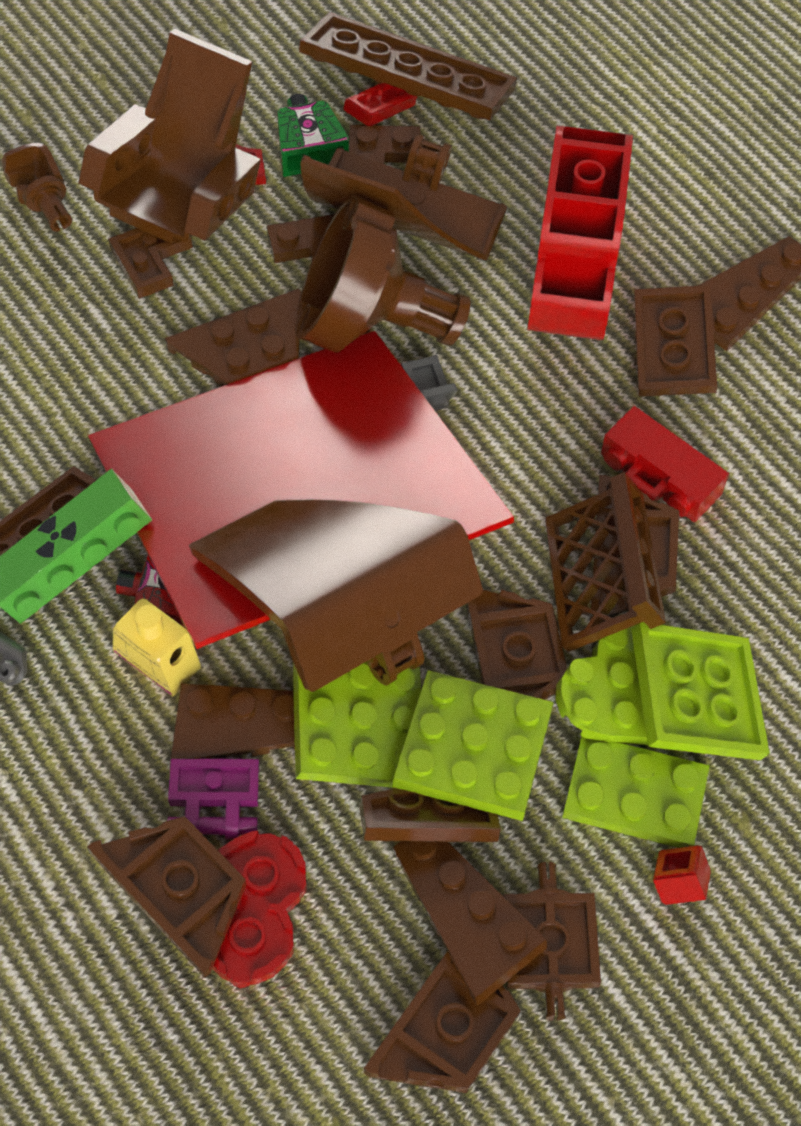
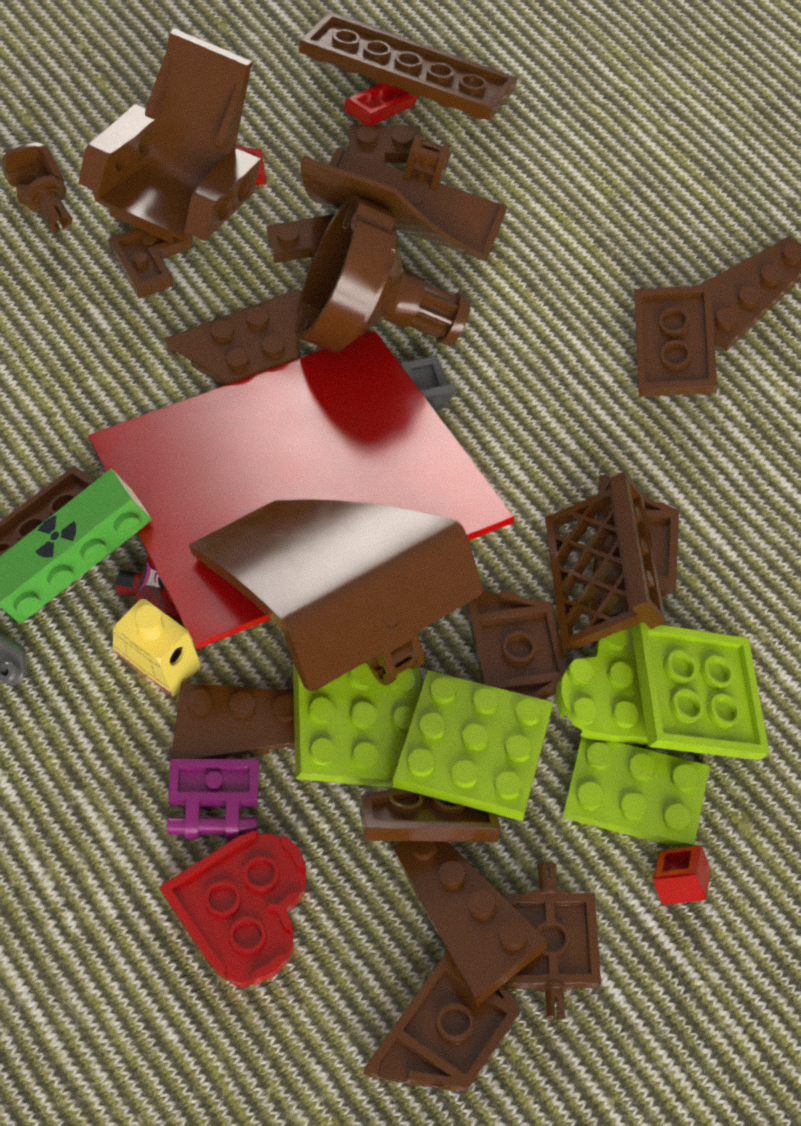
(178, 884): reddish brown wing -> none
(308, 131): green torso -> none
(580, 232): red brick -> none
(663, 464): red piece -> none

